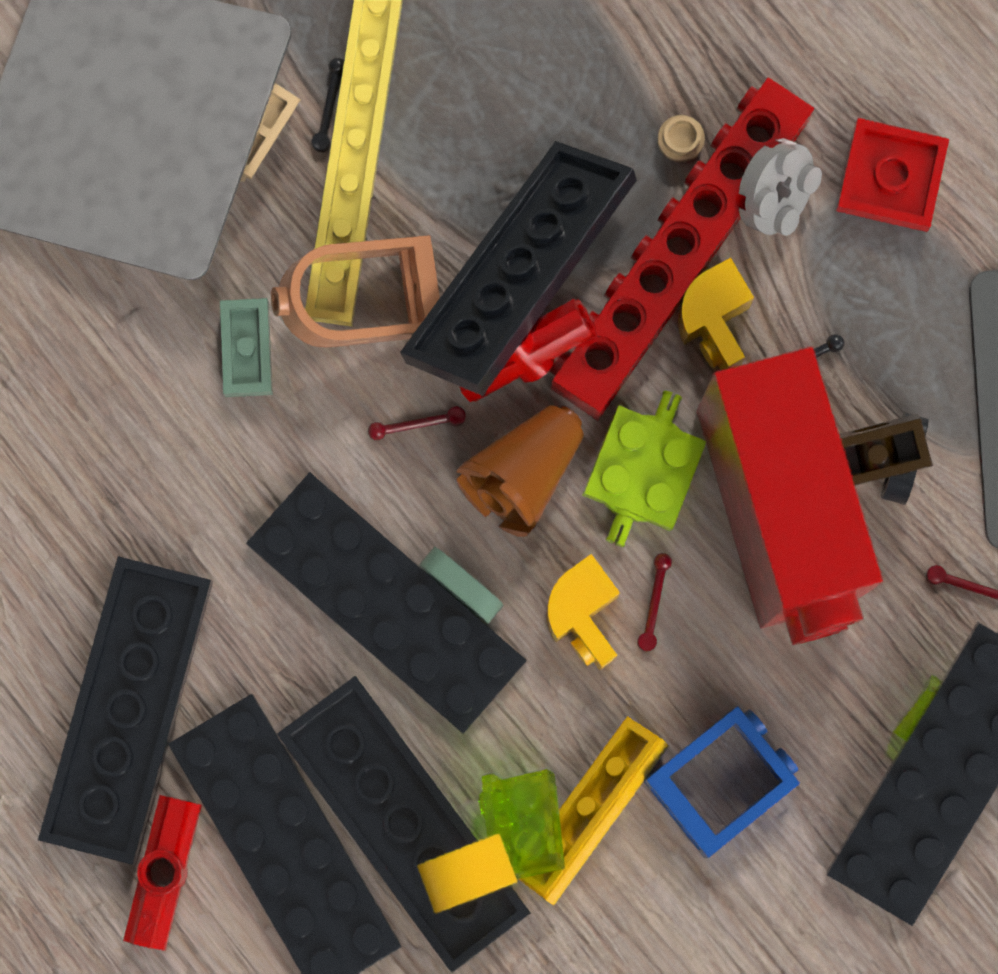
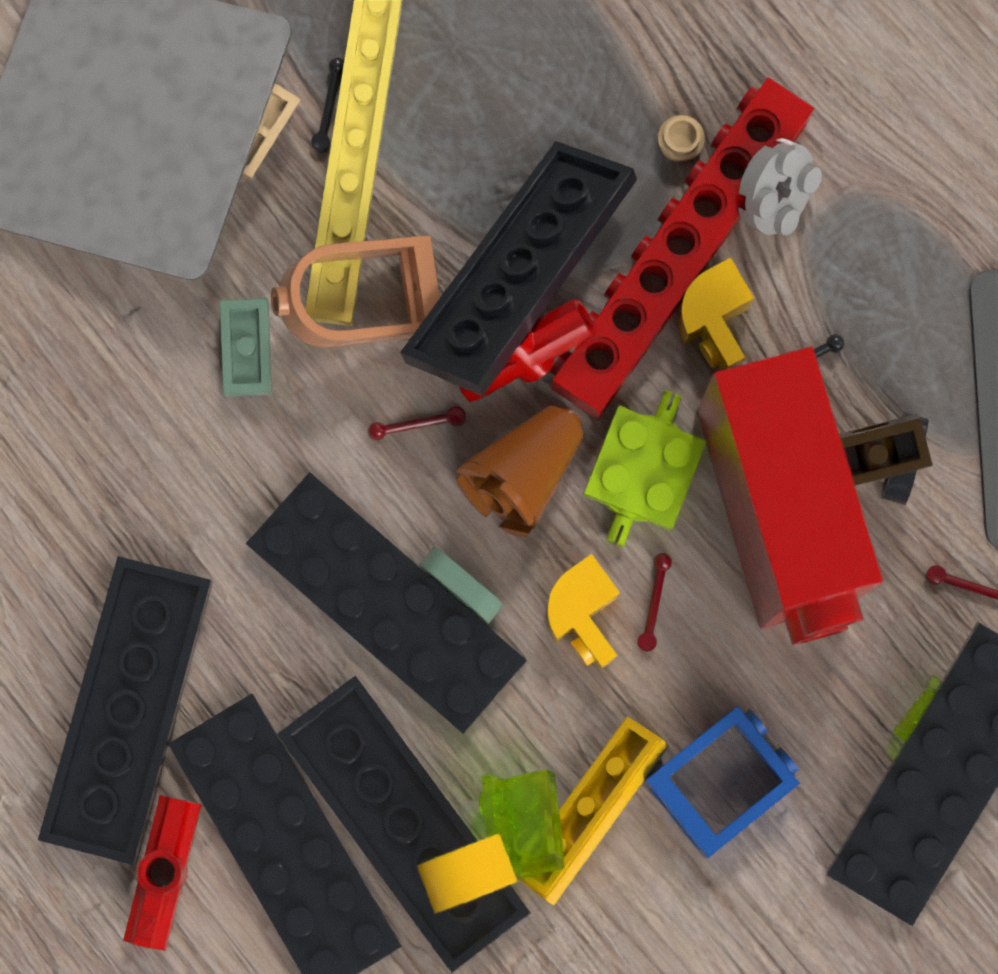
(892, 174): red plate -> none

